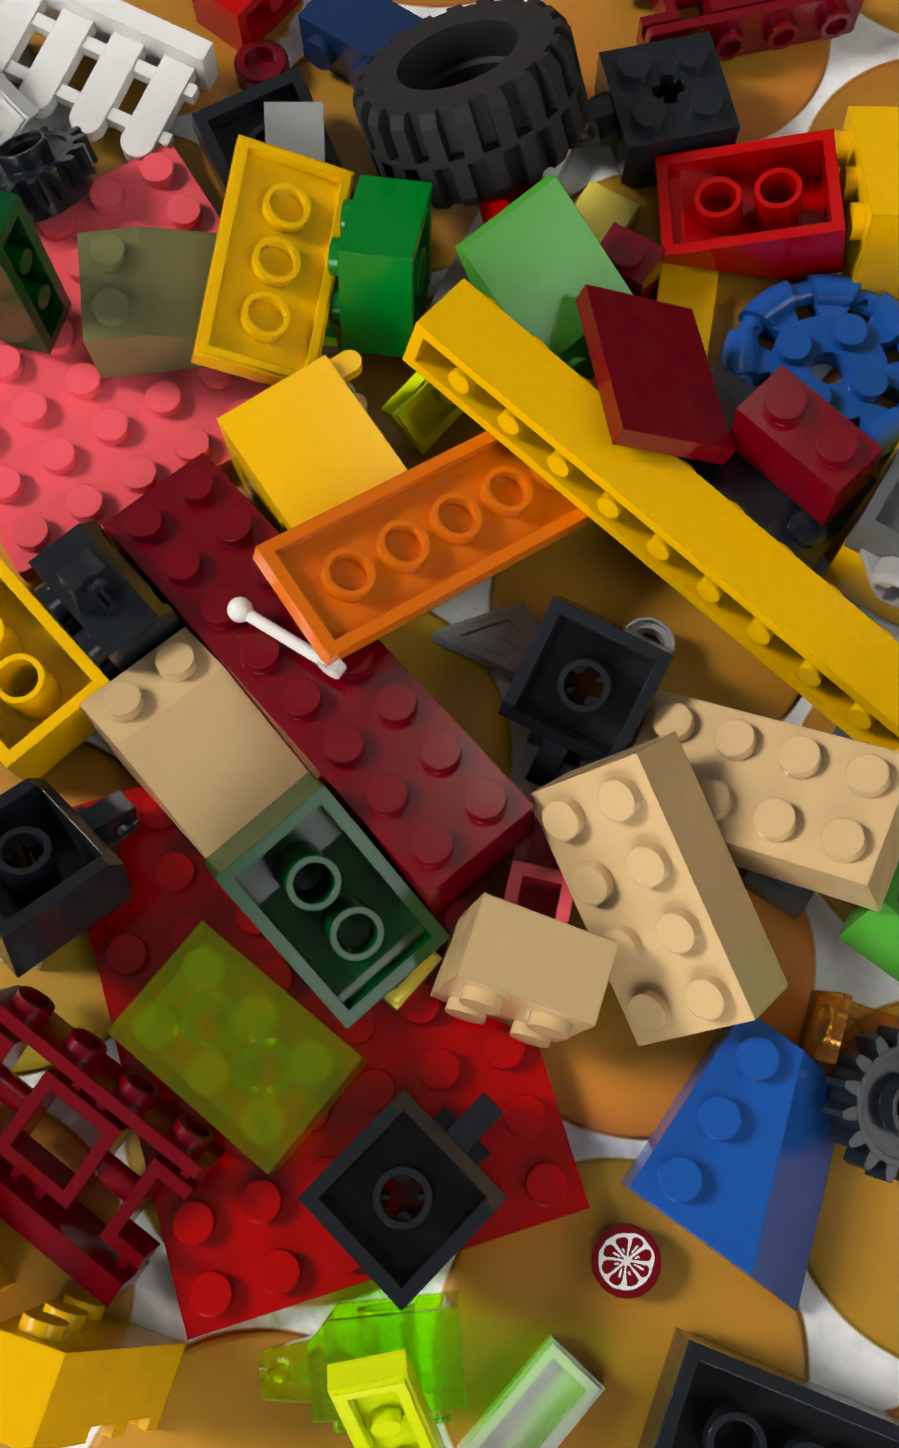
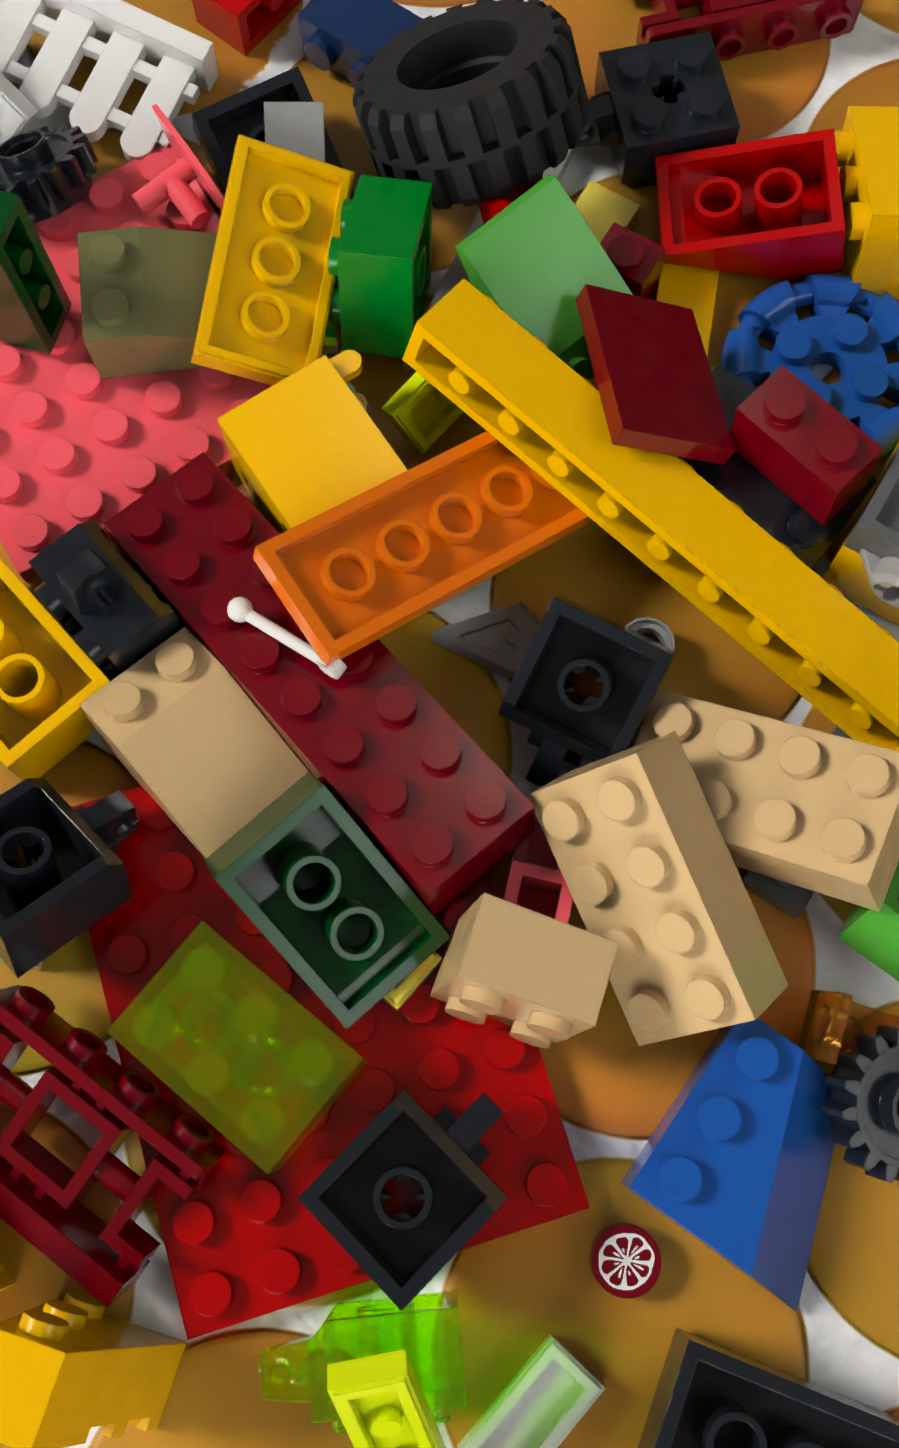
(175, 180): none -> coral shield
(259, 62): dark red tile -> none

